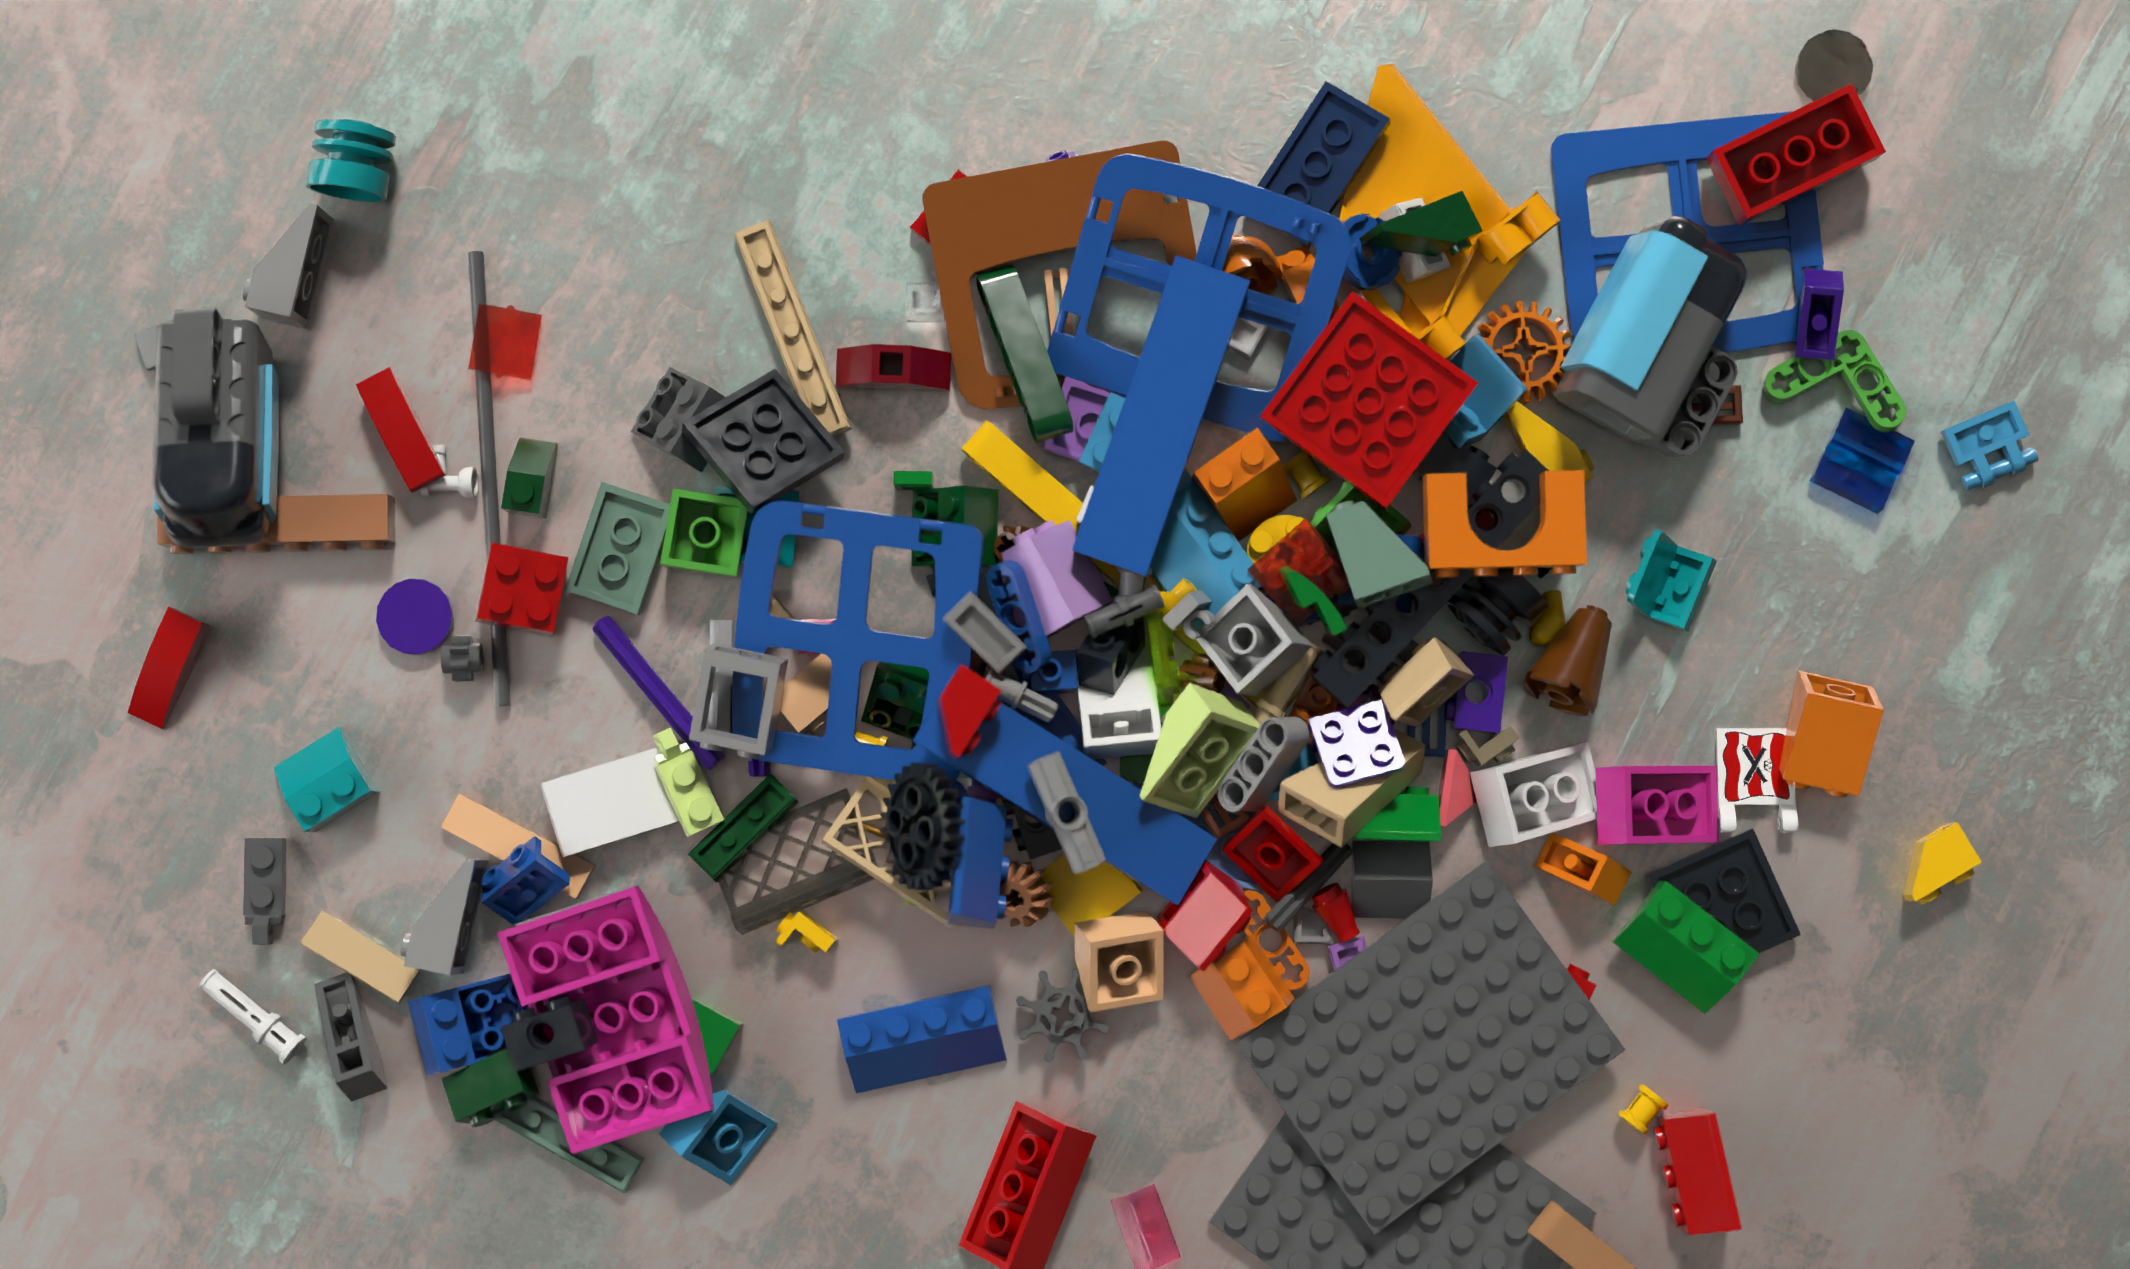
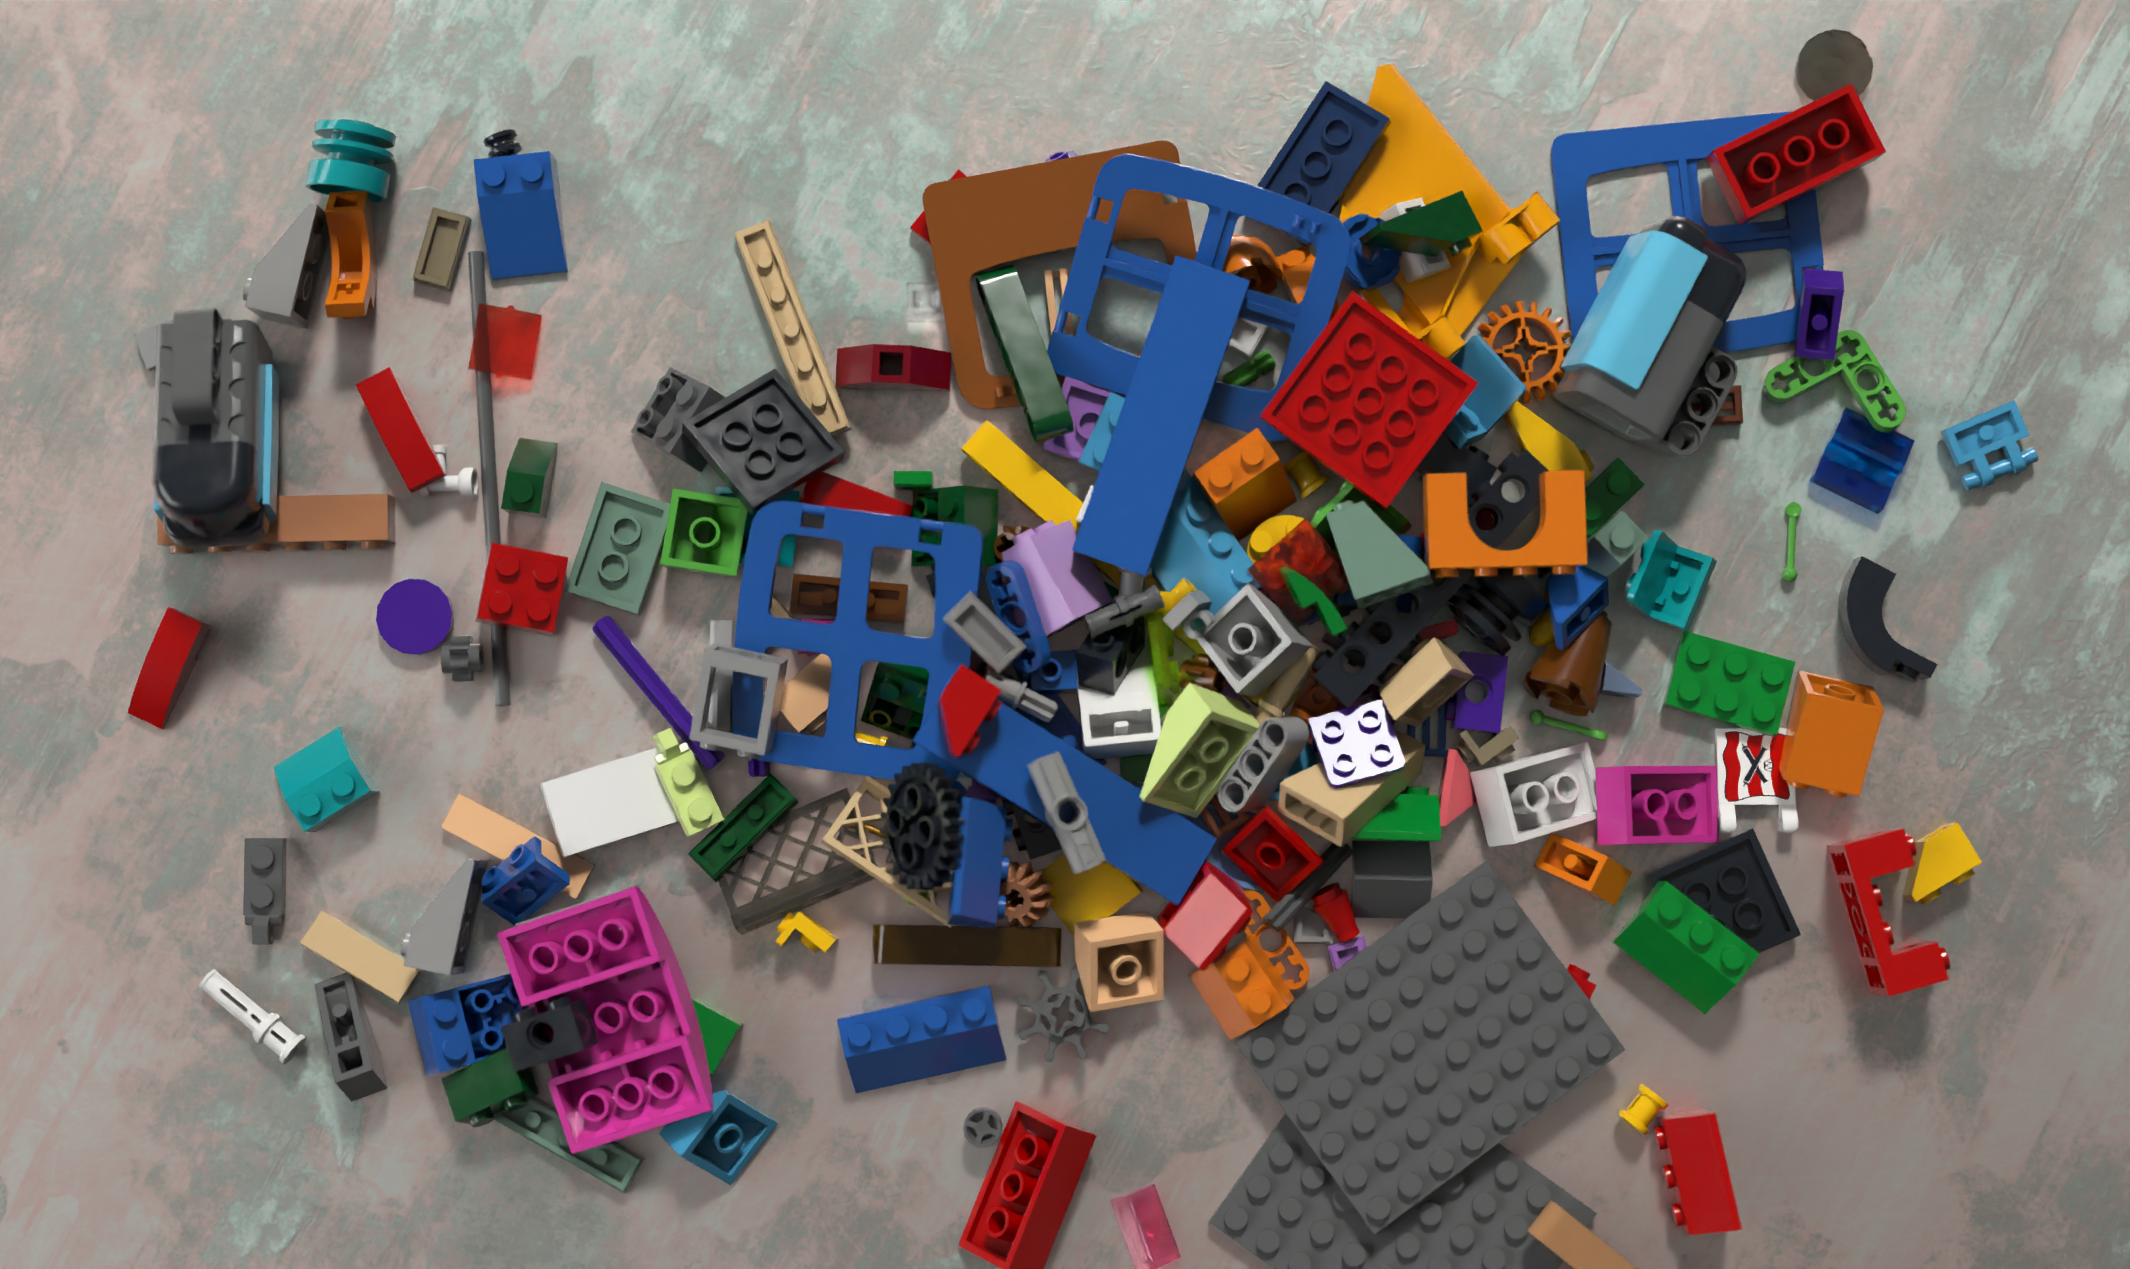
(353, 254): none -> orange arch
(441, 249): none -> dark tan tile
(502, 143): none -> black bush
(521, 214): none -> blue slope
(820, 597): none -> reddish brown plate
(836, 492): none -> red beam
(966, 945): none -> dark brown beam
(981, 1133): none -> flat silver wheel
(1249, 371): none -> bright green axle
(1440, 631): none -> red tile
(1538, 717): none -> bright green hinge
(1575, 602): none -> blue slope
(1609, 493): none -> green hinge
(1613, 543): none -> sand green slope
(1617, 684): none -> sand blue slope
(1729, 683): none -> green plate
(1792, 511): none -> bright green hinge
(1863, 624): none -> black arch
(1886, 968): none -> red plate

